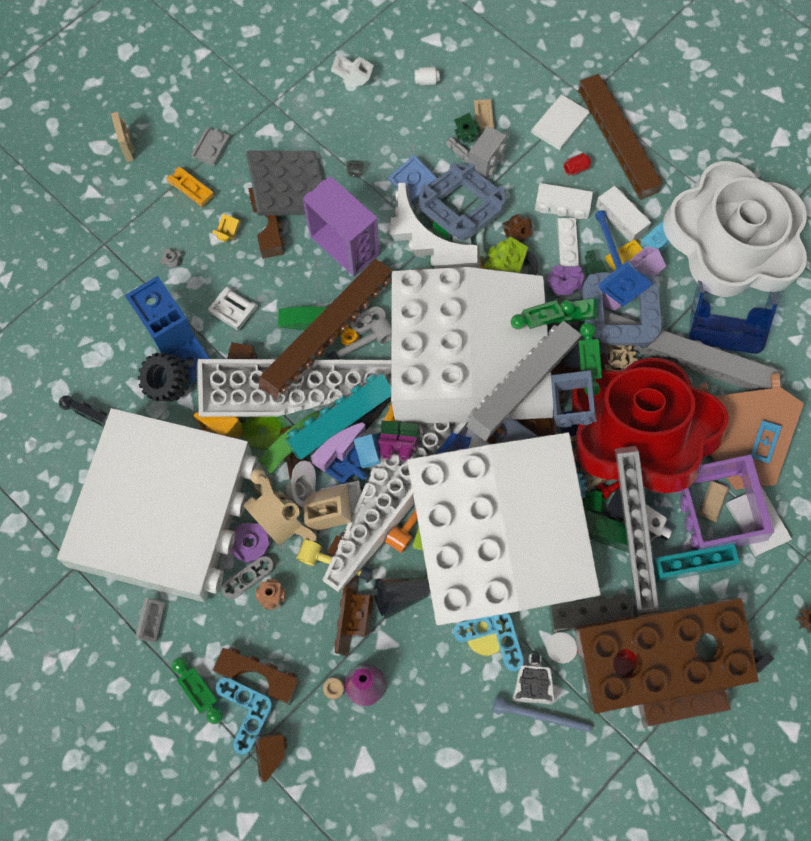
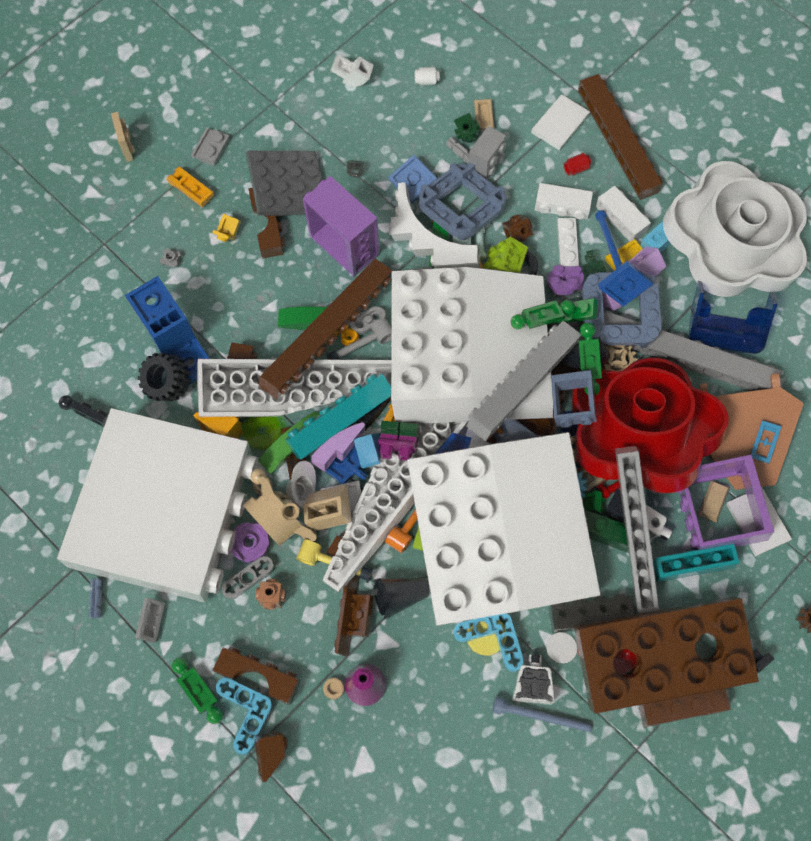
(95, 598): none -> sand blue axle
(230, 313): white plate -> none

